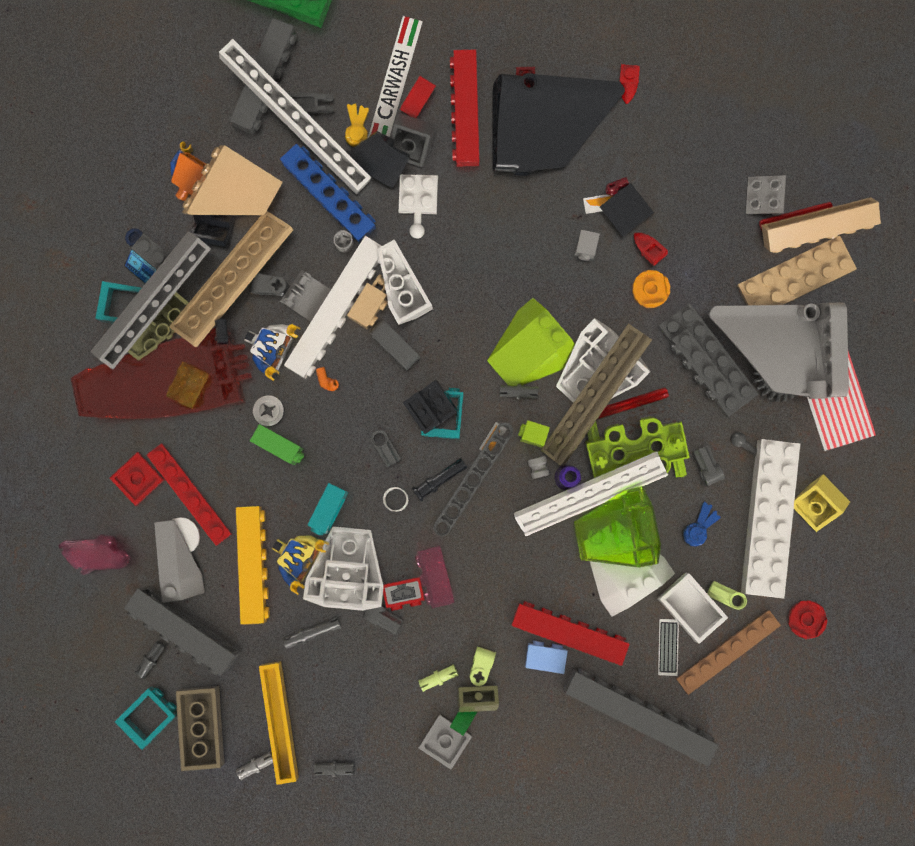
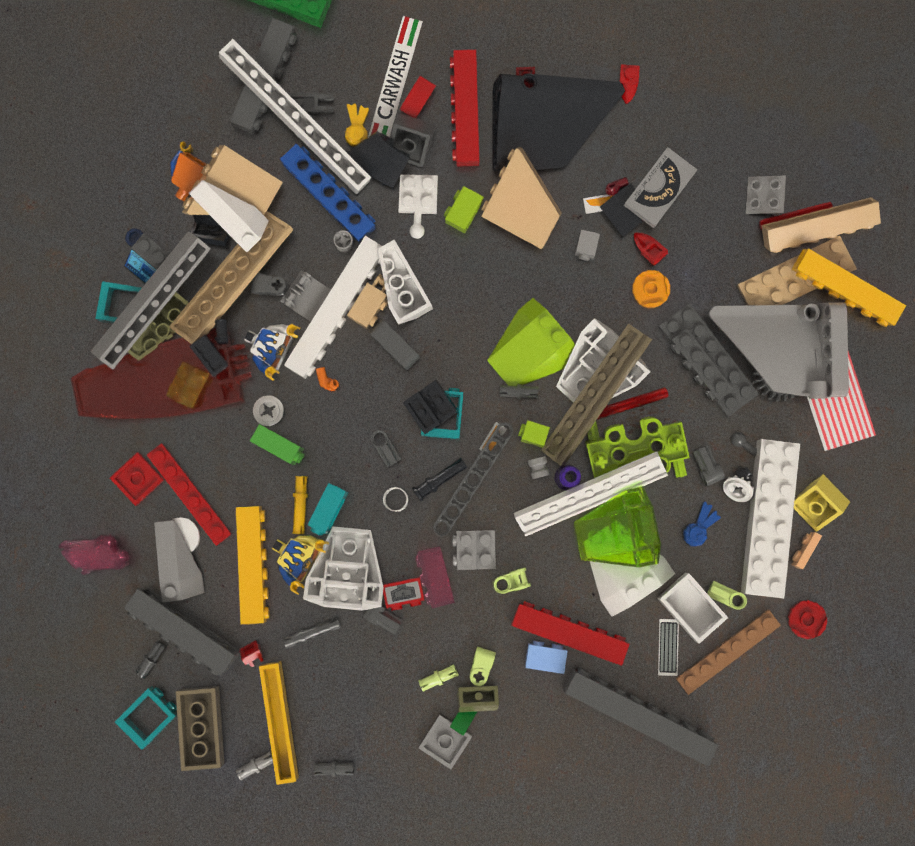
(209, 355): none -> black plate
(235, 216): none -> white wedge
(250, 653): none -> red tile
(300, 504): none -> yellow pin
(464, 209): none -> lime brick
(474, 550): none -> light grey plate
(513, 581): none -> yellowish green piece
(522, 201): none -> tan slope
(660, 187): none -> light grey tile
(738, 495): none -> white gear
(744, 472): none -> black plate
(809, 544): none -> light nougat plate
(848, 287): none -> yellow brick

